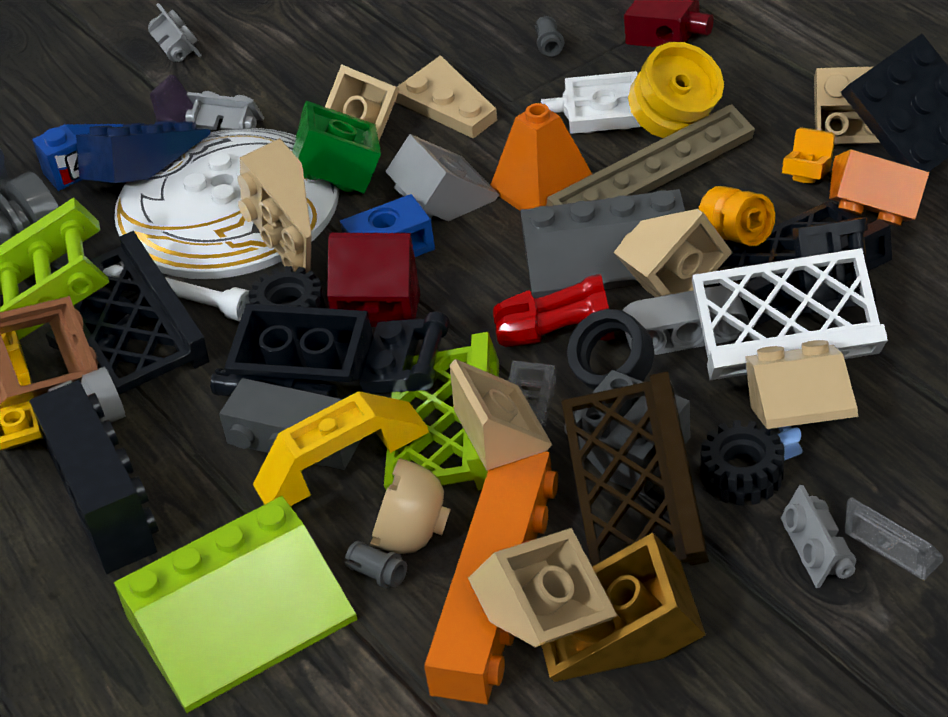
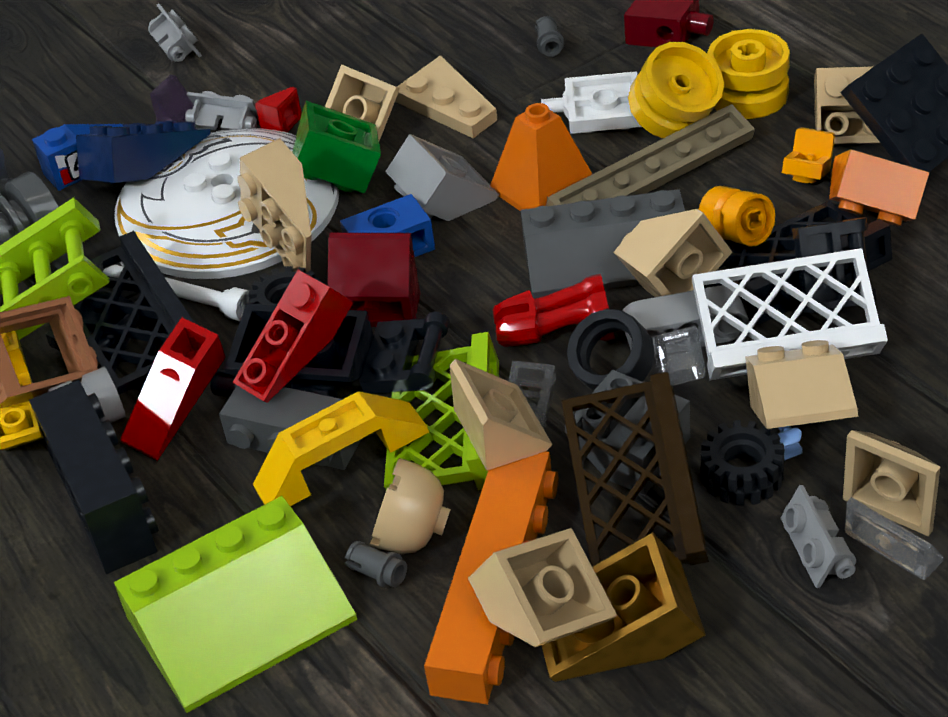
(173, 387): none -> red slope
(279, 110): none -> red slope
(293, 335): none -> red slope
(680, 355): none -> clear slope
(753, 71): none -> yellow wheel
(891, 480): none -> tan slope

